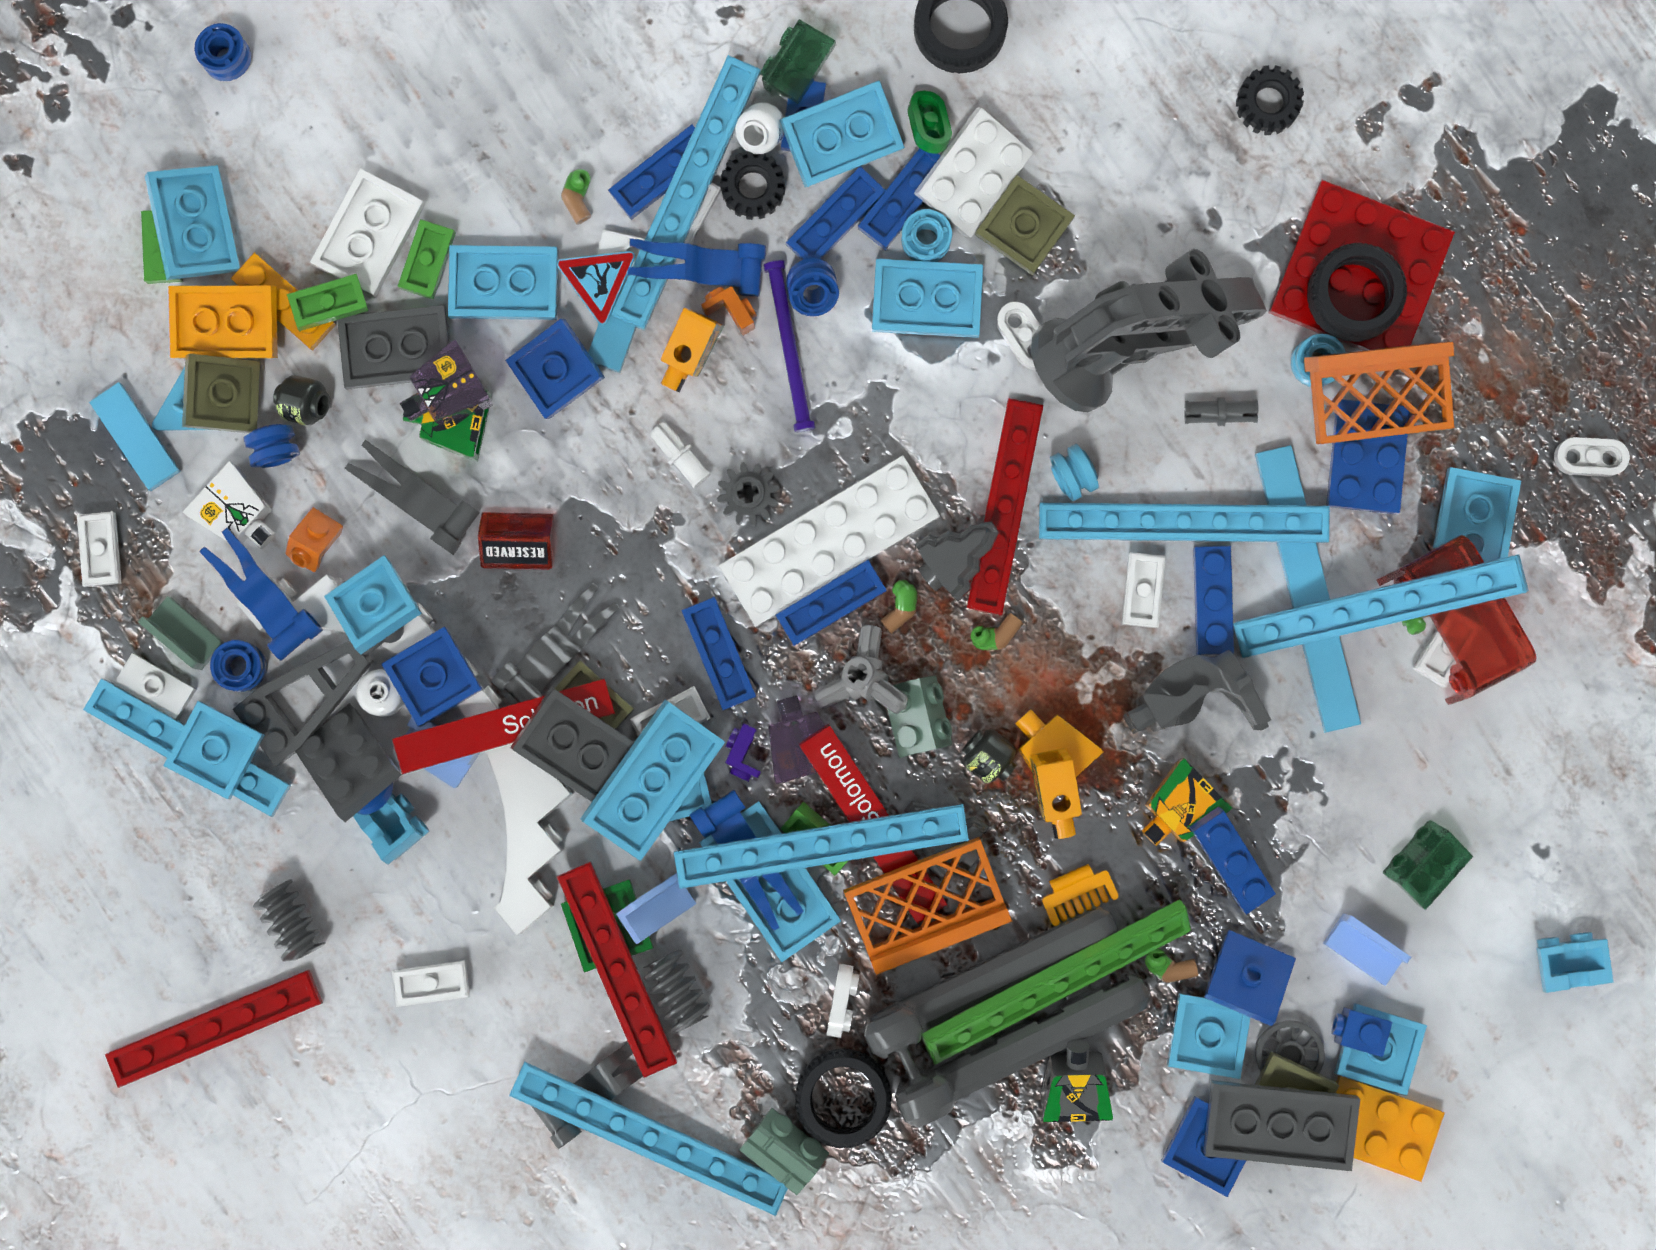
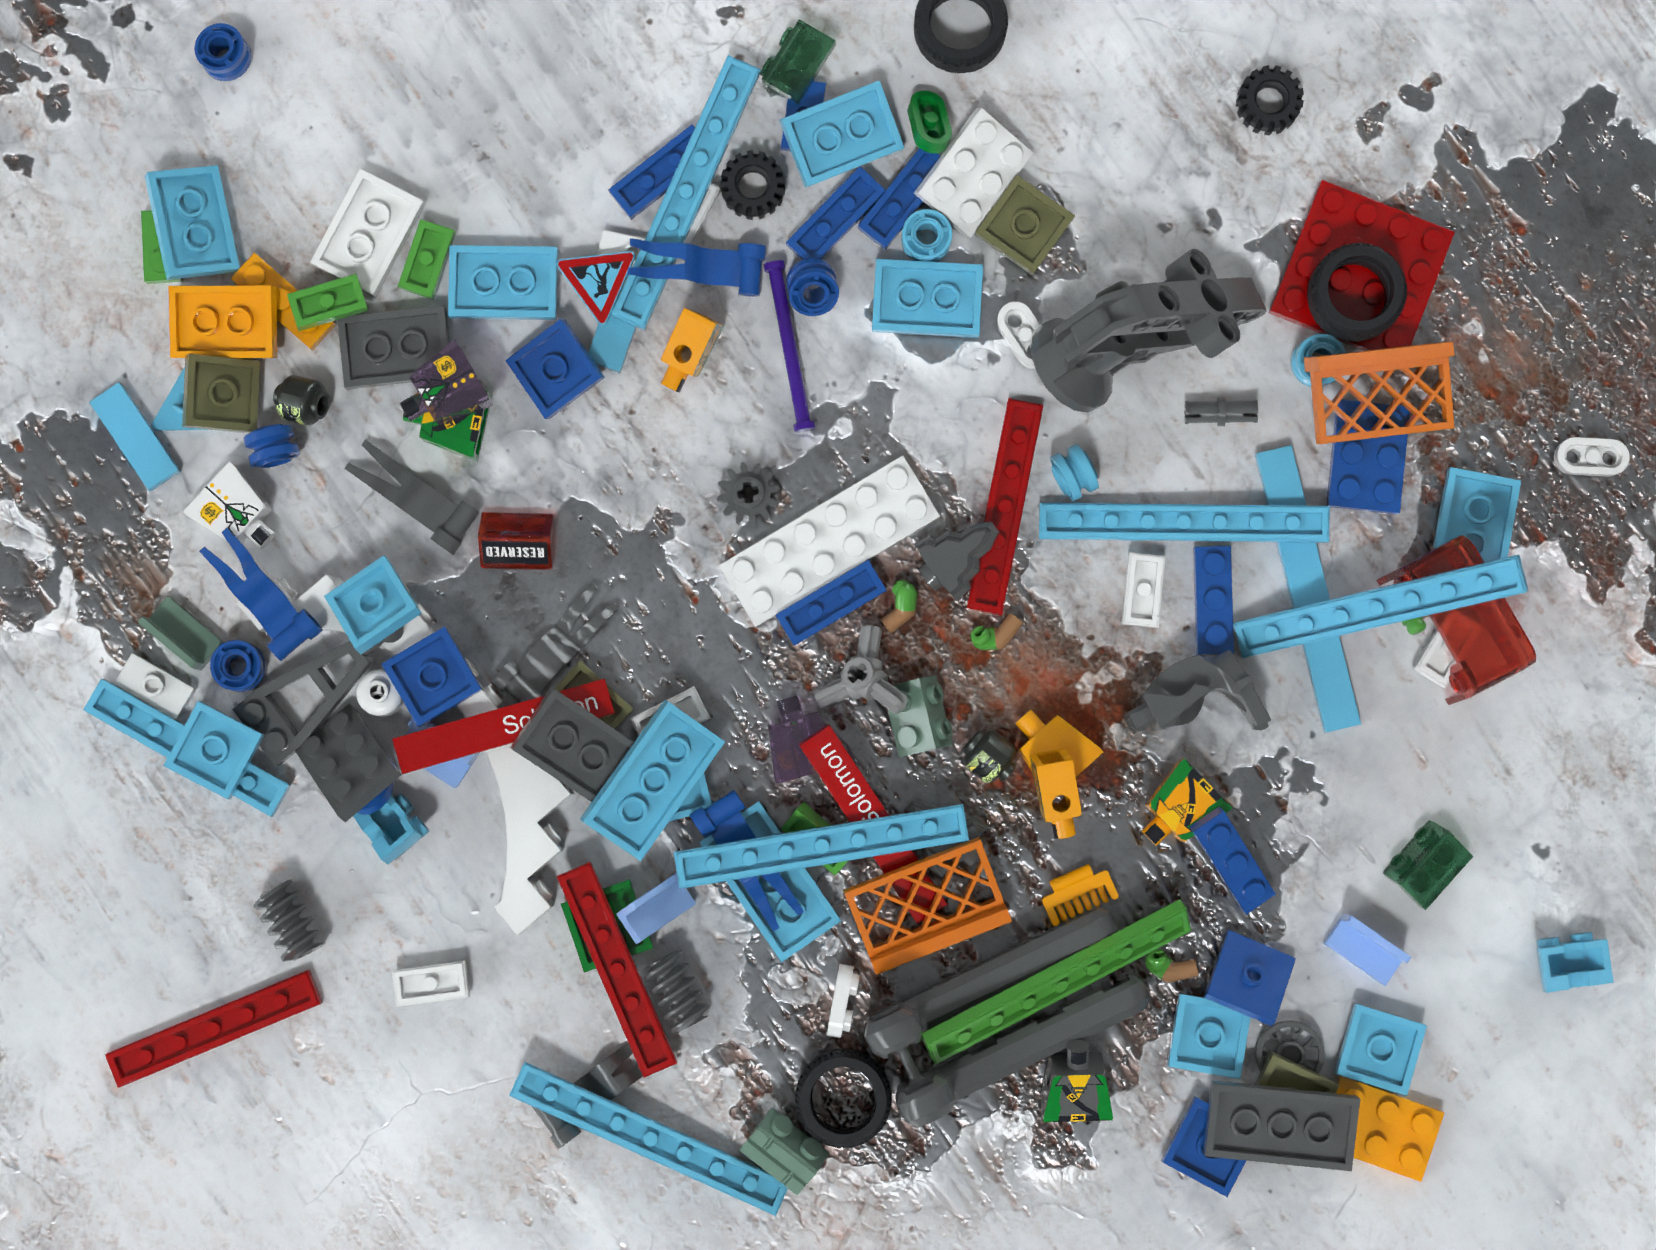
(99, 549): white plate -> none
(312, 539): orange bracket -> none
(574, 193): arm -> none
(679, 454): white axle -> none
(718, 653): blue plate -> none
(739, 310): orange bracket -> none
(739, 743): dark purple bracket -> none
(759, 128): white head -> none
(1361, 1031): blue bracket -> none

